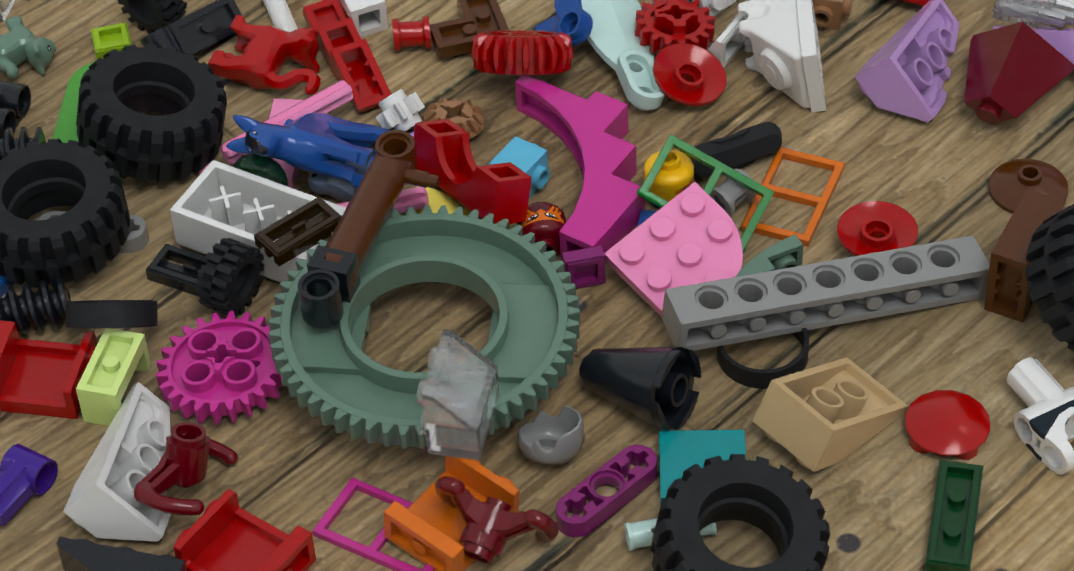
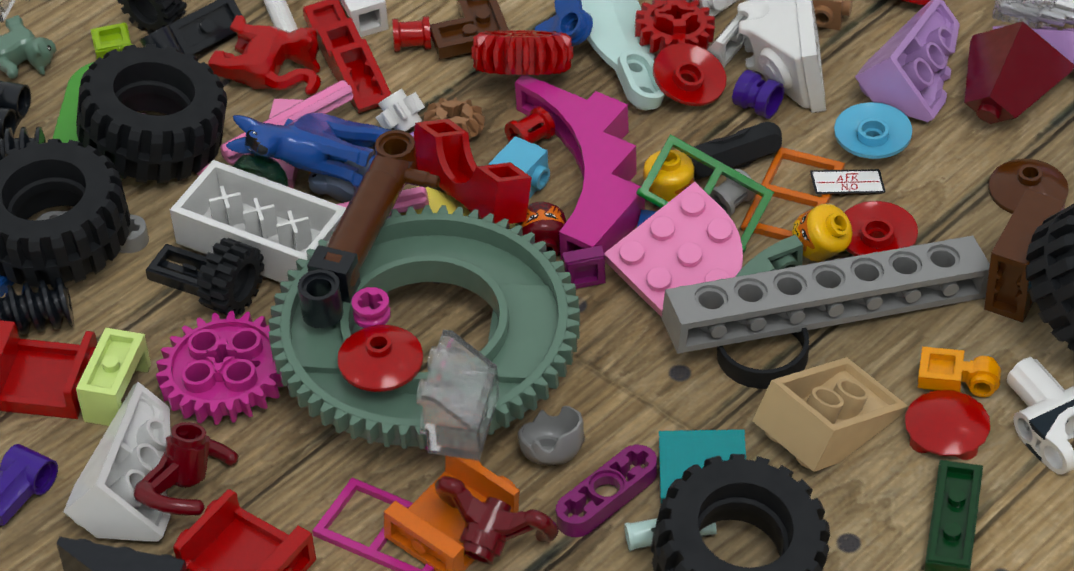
(111, 314): black tyre -> none
(303, 234): dark brown tile -> none
(377, 300): none -> dark pink bush
(380, 358): none -> red dish
(537, 116): none -> red bush
(645, 381): black cone -> none
(758, 94): none -> dark purple wheel
(823, 232): none -> yellow head
(847, 181): none -> white sticker
(873, 130): none -> medium azure dish
(947, 369): none -> light orange plate

